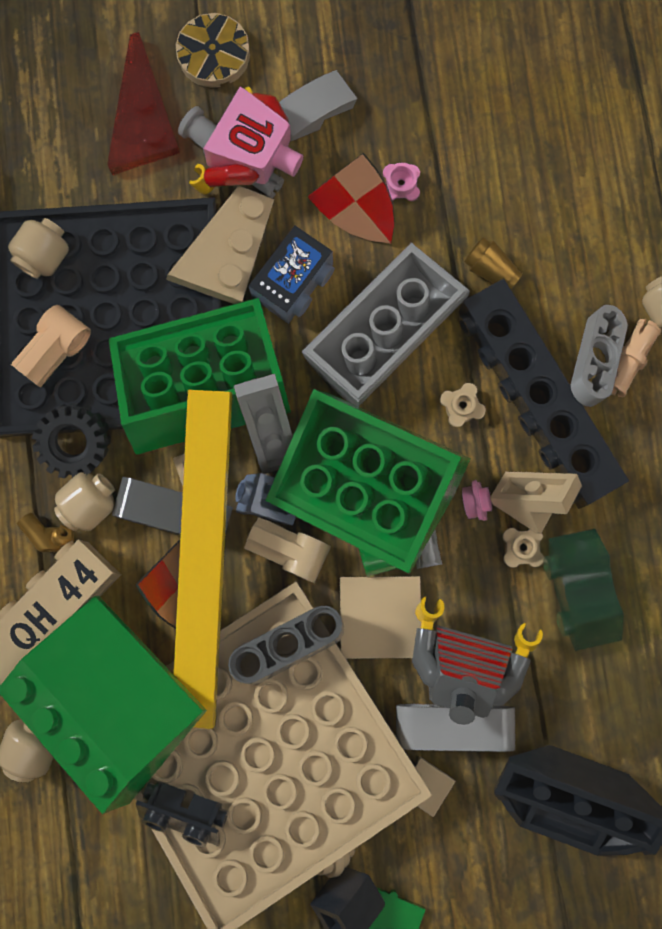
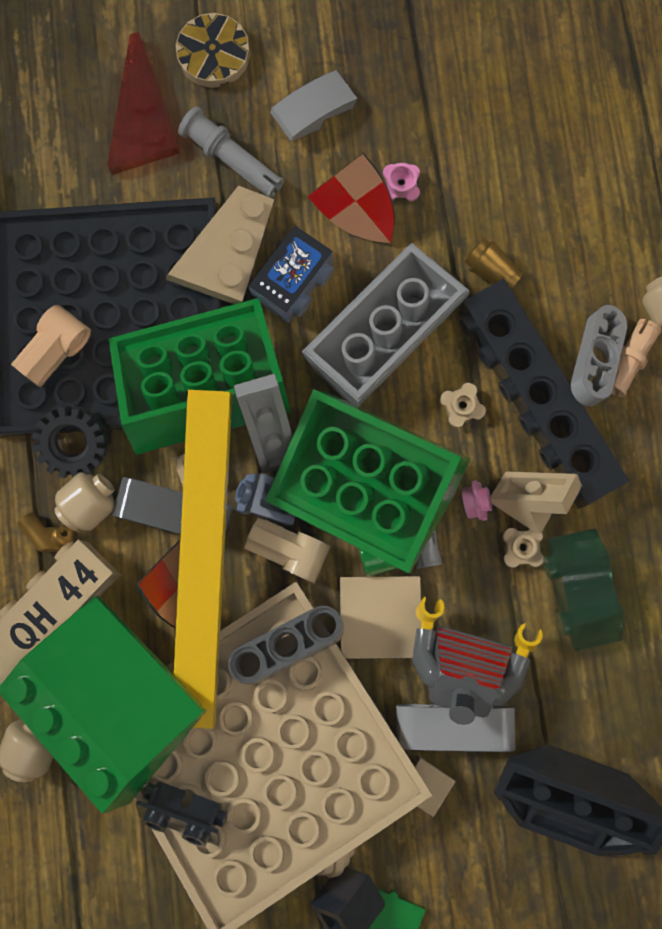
(38, 248): tan head -> none
(248, 144): bright pink torso -> none

